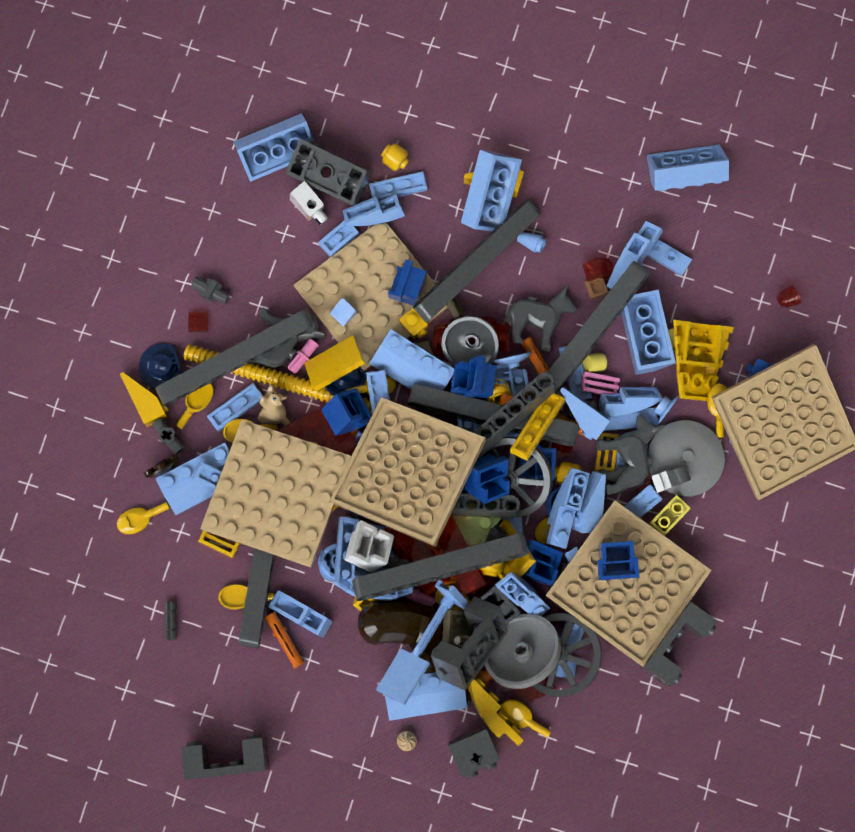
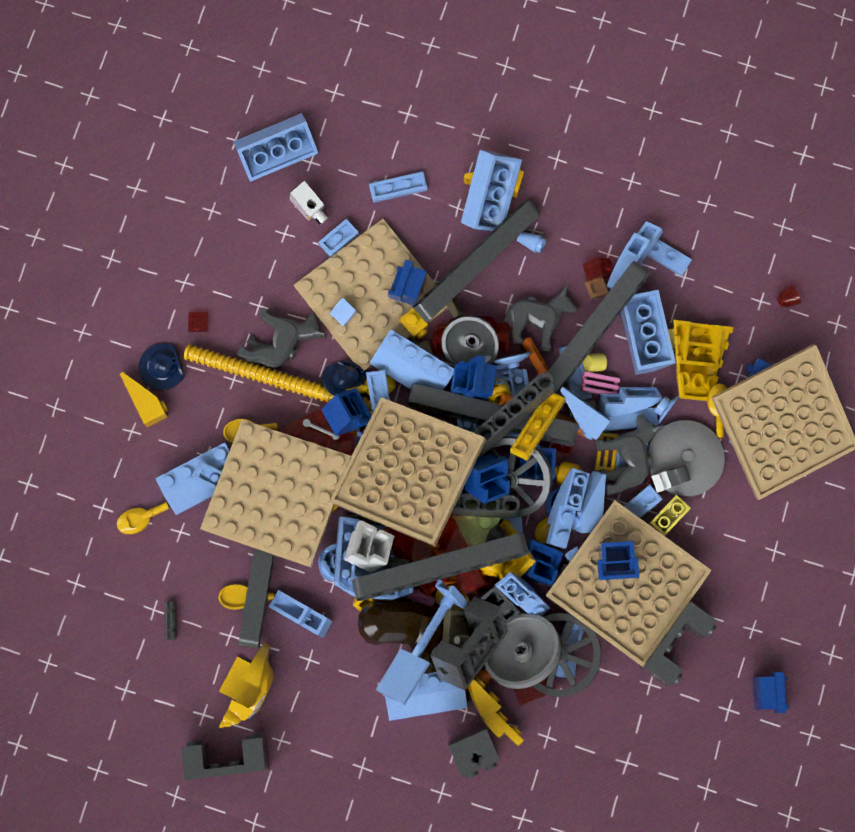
(162, 429): dark grey axle -> none
(162, 467): dark brown dish -> none
(196, 402): yellow piece -> none
(210, 290): dark grey axle -> none
(234, 547): yellow tile -> none
(235, 357): dark grey beam -> none
(235, 407): light blue tile -> none
(247, 685): none -> yellow animal
(273, 408): tan animal -> none
(295, 660): orange pin -> none
(302, 356): bright pink axle -> none
(307, 423): none -> light grey hinge
(334, 363): yellow tile -> none
(346, 180): dark grey plate -> none
(374, 211): light blue slope -> none
(395, 157): yellow head -> none
(406, 741): tan plate -> none
(521, 716): yellow piece -> none
(688, 167): light blue slope -> none
(770, 692): none -> blue plate

